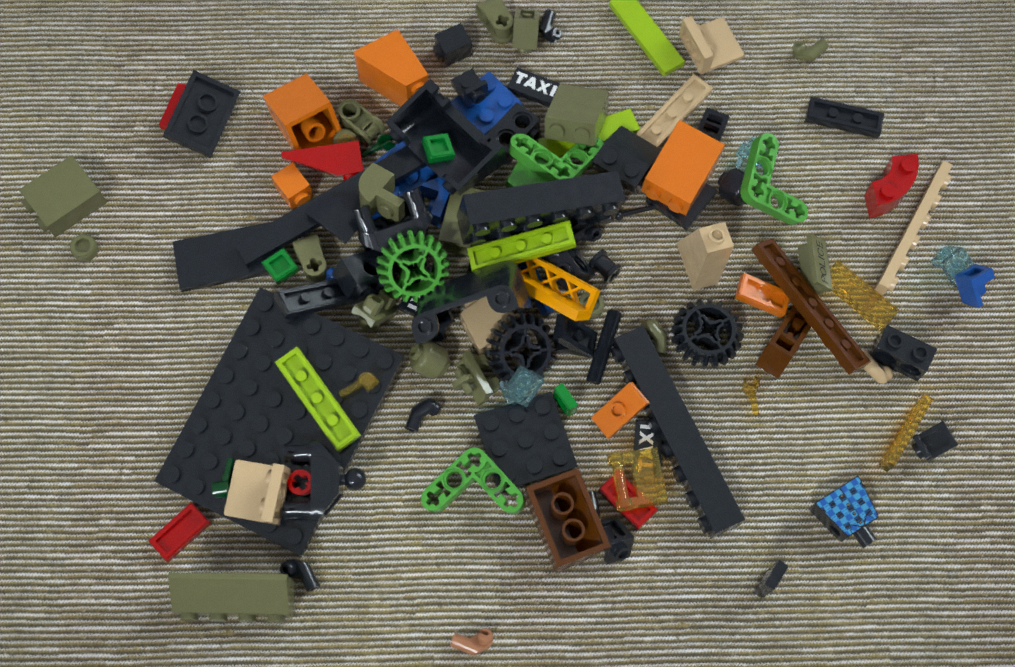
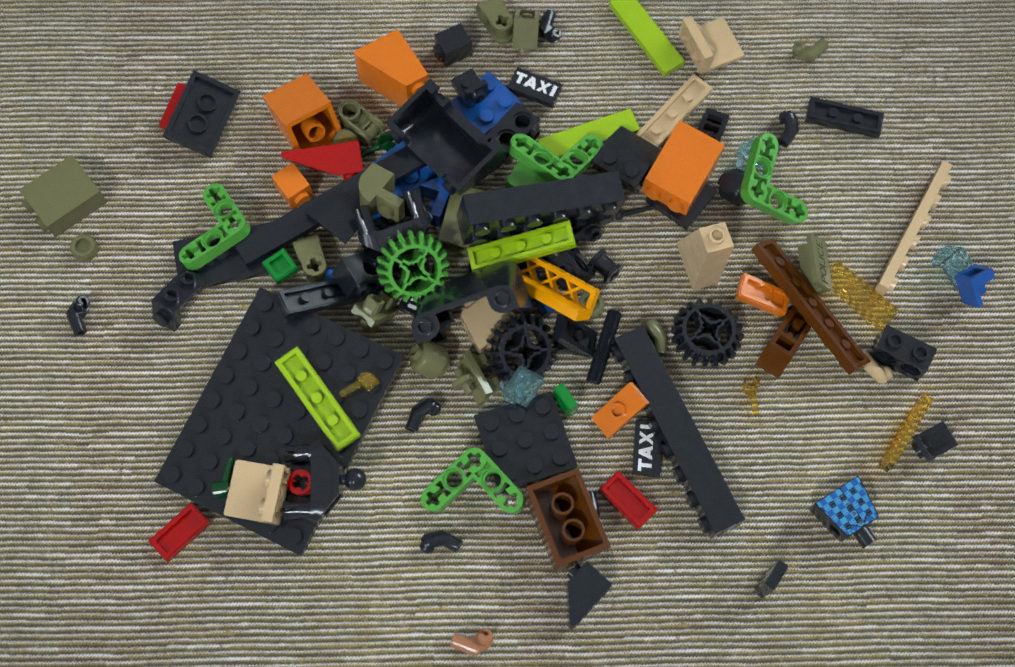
(76, 314): none -> black arm
(170, 300): none -> black bracket
(224, 230): none -> bright green beam
(232, 596): olive slope -> none
(300, 570): black arm -> none
(438, 148): green tile -> none
(439, 538): none -> black arm
(576, 114): olive brick -> none
(584, 592): none -> black slope
(619, 539): black bracket -> none
(646, 476): clear yellow plate -> none
(790, 121): none -> black arm
(889, 191): red brick -> none

